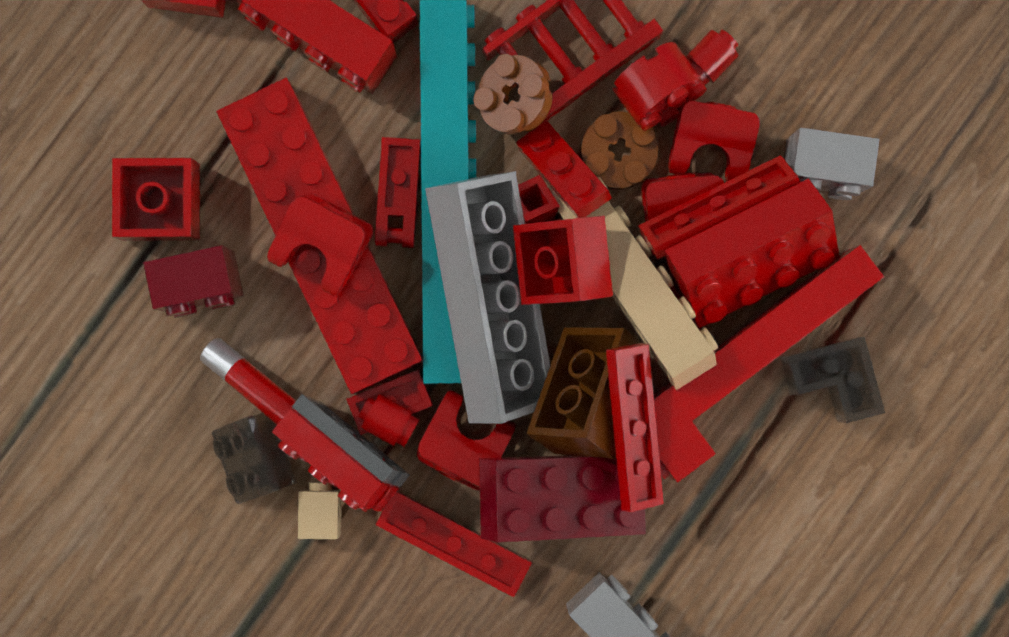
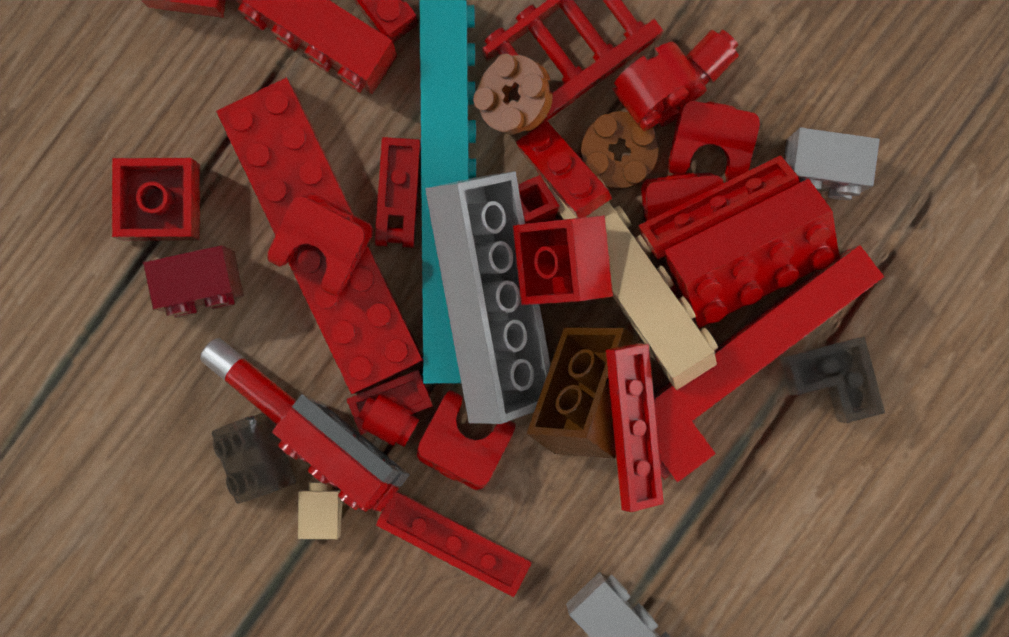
(553, 499): dark red brick -> none

